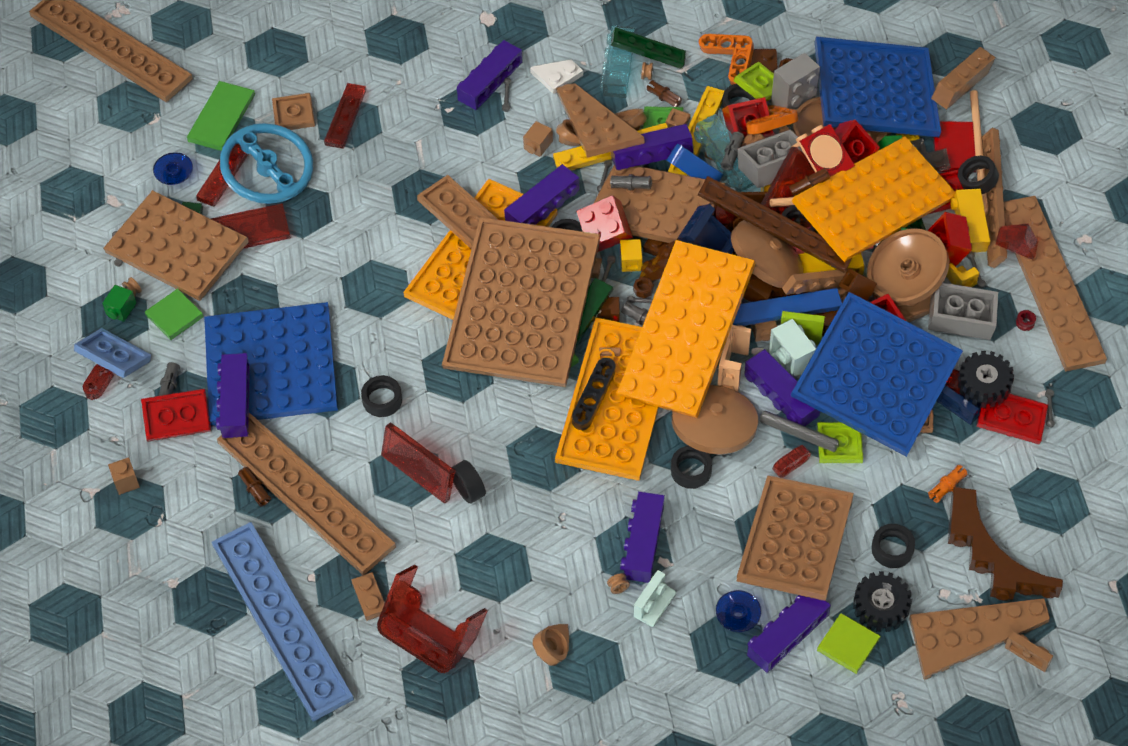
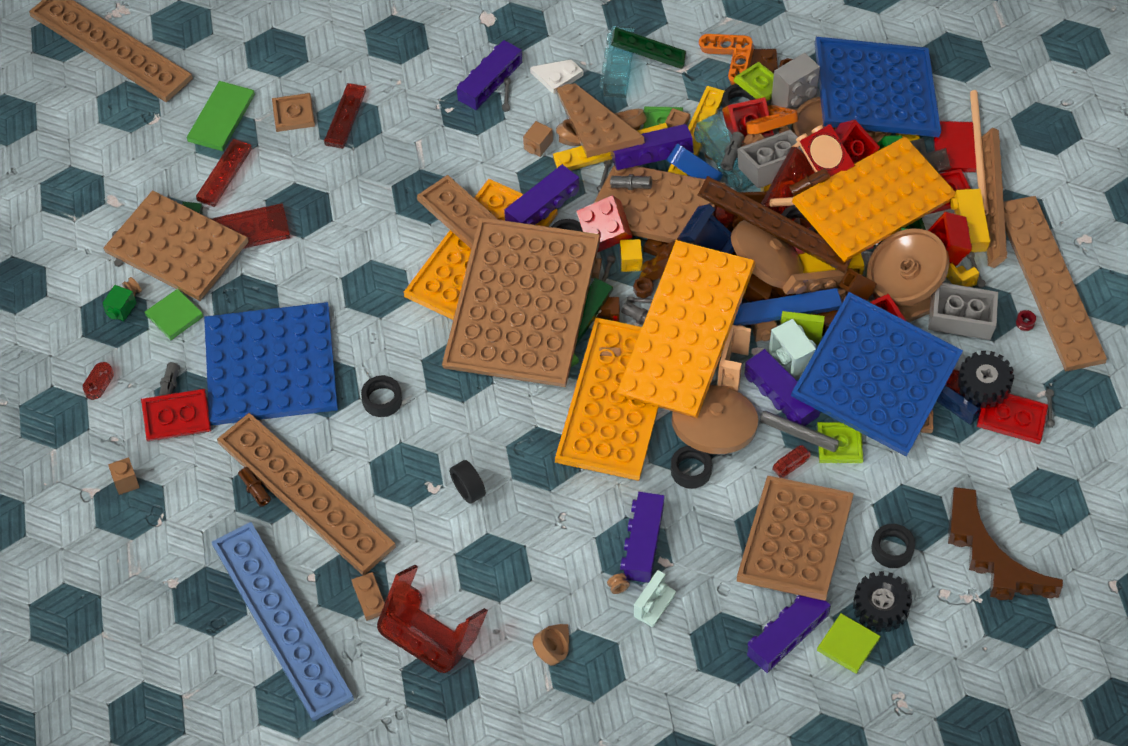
(112, 352): medium blue plate -> none
(173, 168): clear blue dish -> none
(233, 395): dark purple brick -> none
(266, 163): dark azure piece -> none
(417, 462): clear red tile -> none
(591, 392): black beam -> none
(647, 71): medium nougat bush -> none
(664, 93): reddish brown axle -> none
(738, 602): clear blue dish -> none
(947, 483): orange pin -> none
(963, 78): medium nougat brick -> none
(963, 633): medium nougat wing -> none
(973, 164): black tyre -> none
(1018, 240): clear red slope -> none
(1034, 654): medium nougat plate -> none

